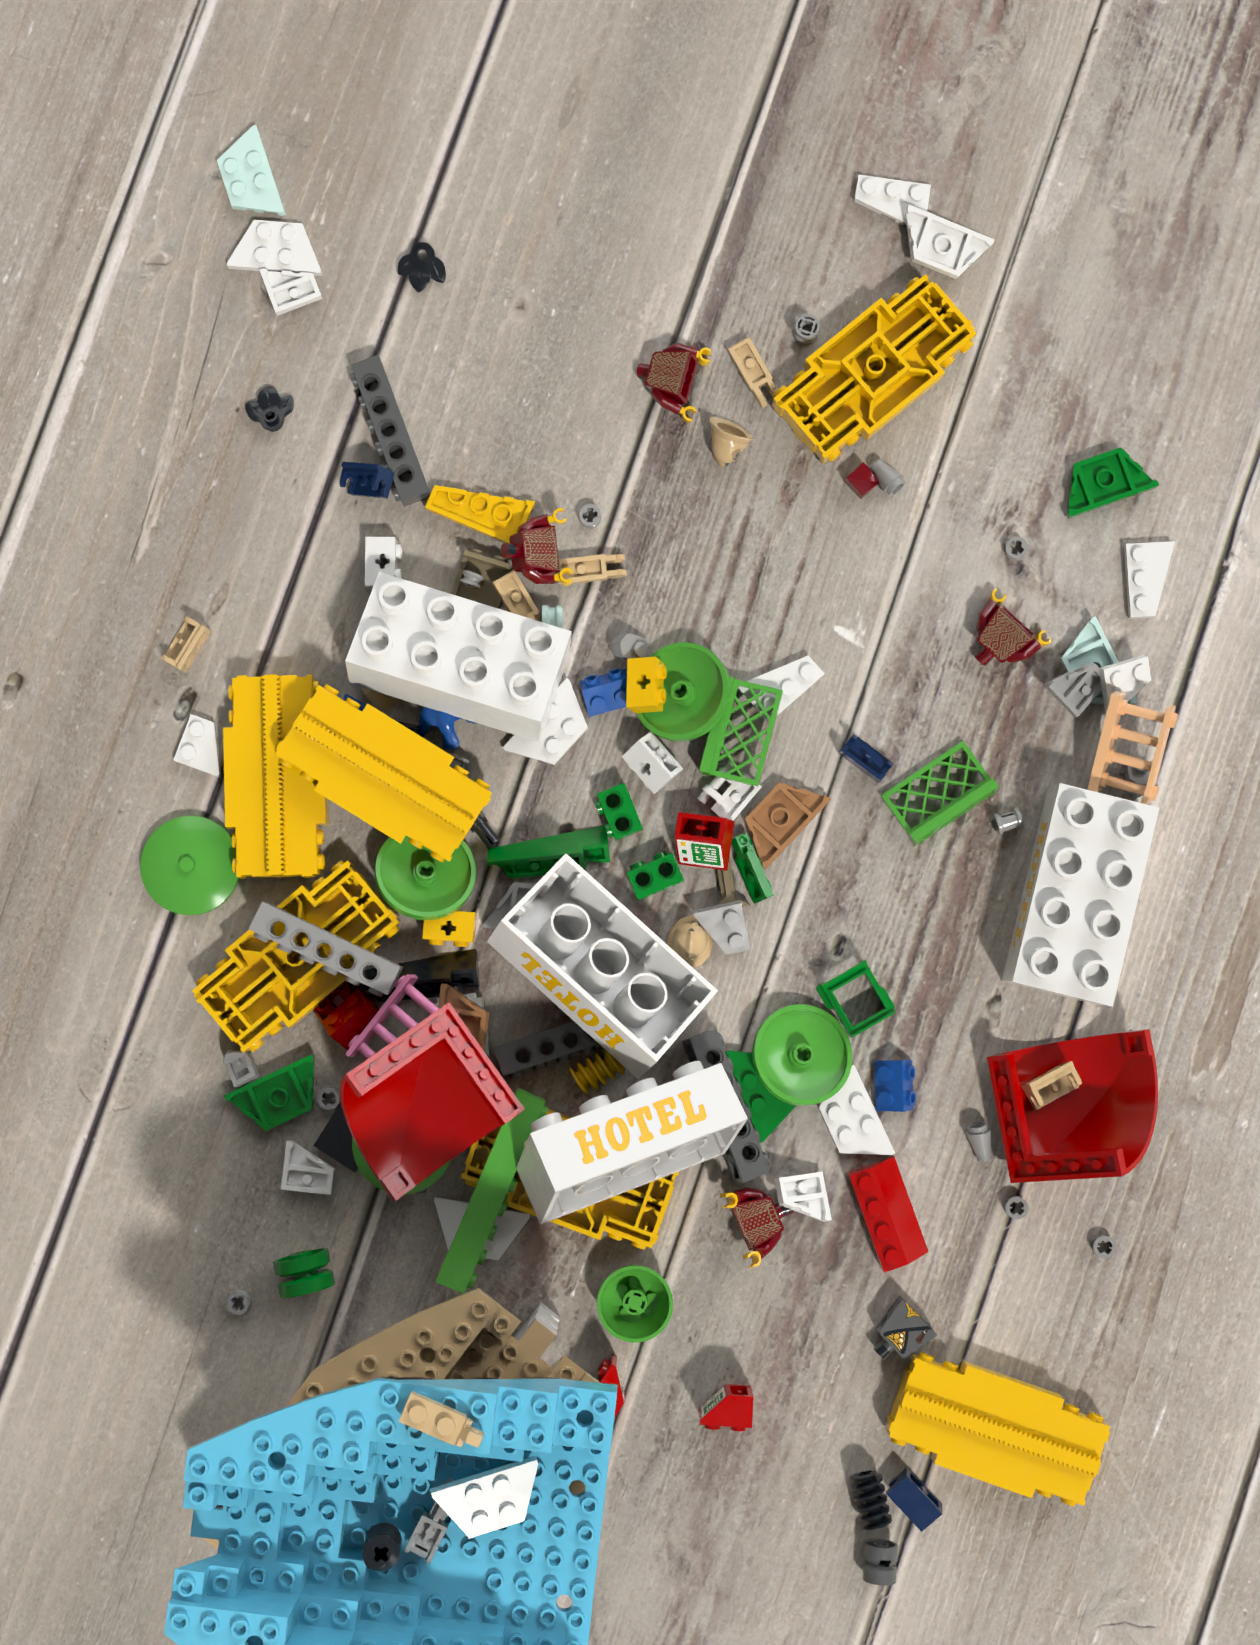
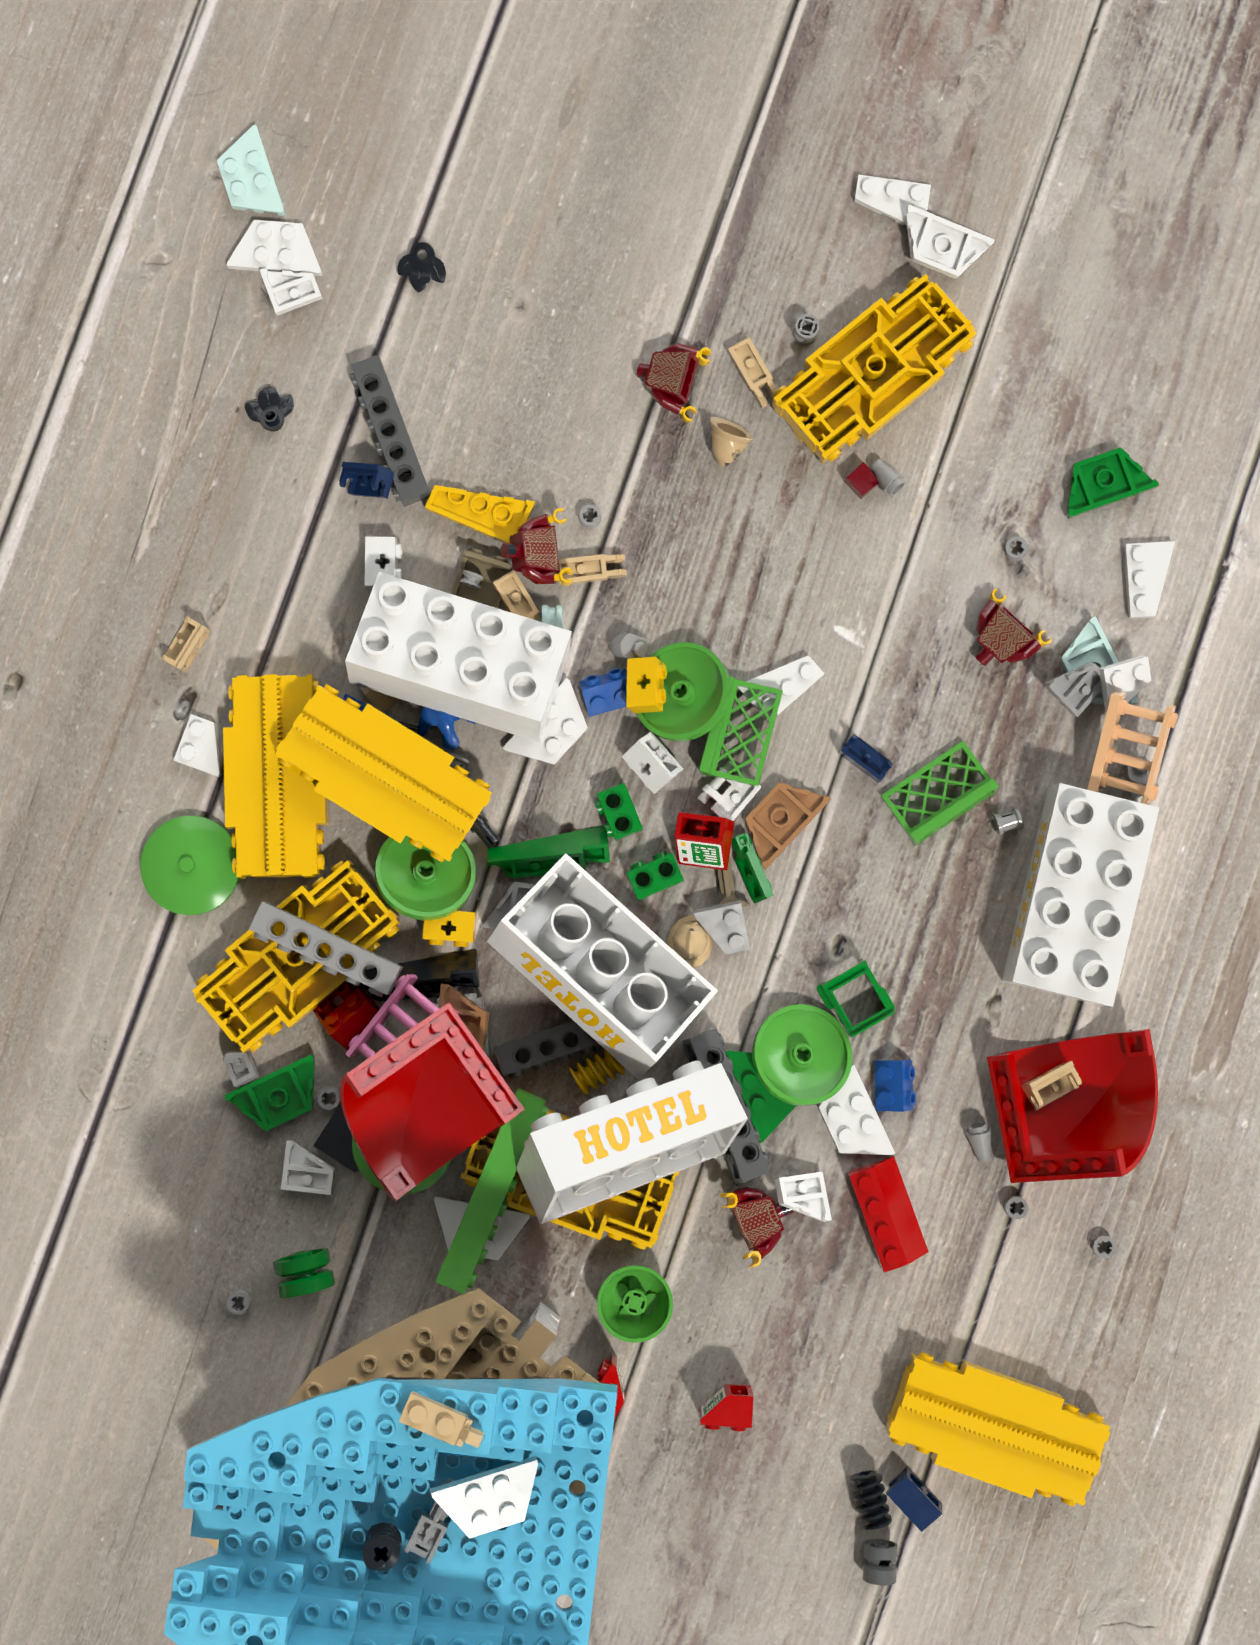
(902, 1330): dark grey torso -> none

